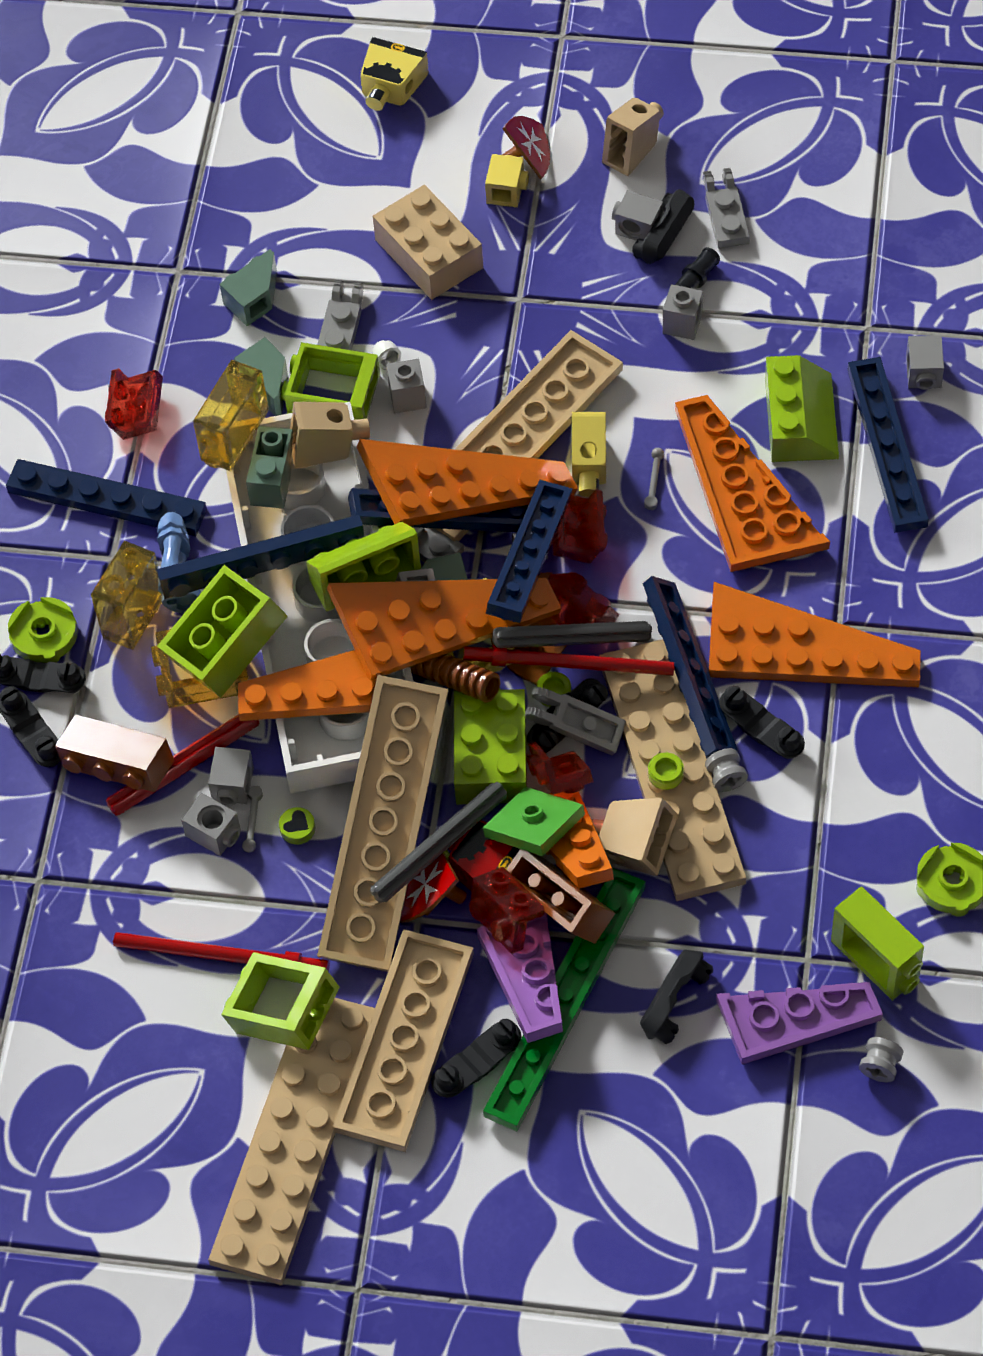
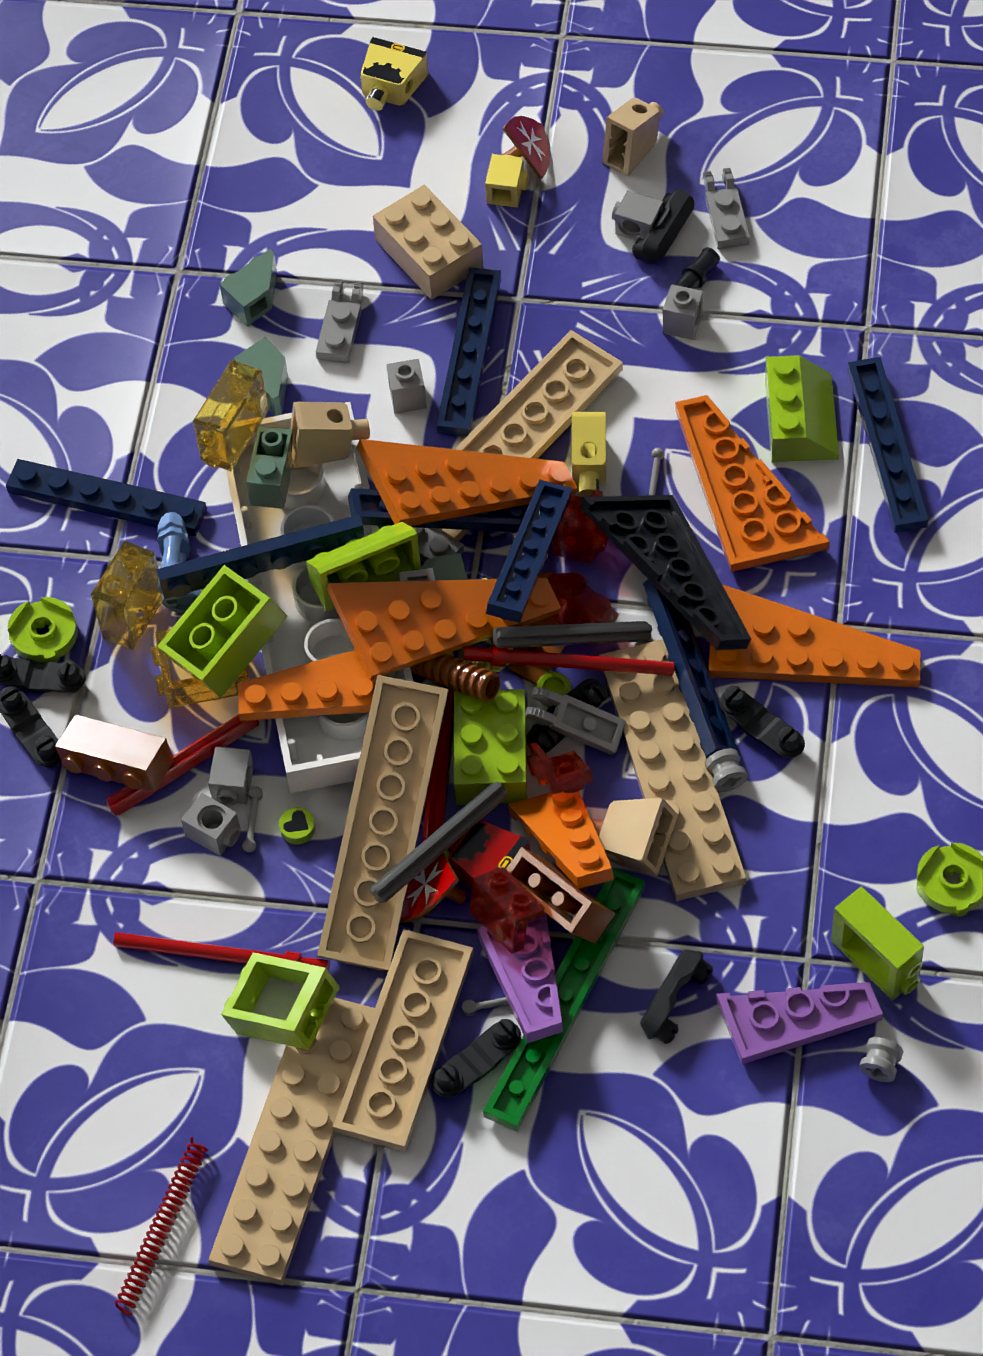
(133, 403): clear red bracket -> none
(162, 1227): none -> red piece
(337, 361): lime window -> none
(387, 353): white hinge -> none
(439, 775): none -> red axle
(469, 352): none -> dark blue plate
(469, 1007): none -> light grey hinge
(534, 821): bright green plate -> none
(665, 771): lime tile -> none
(666, 551): none -> black wing
(924, 362): light grey brick -> none

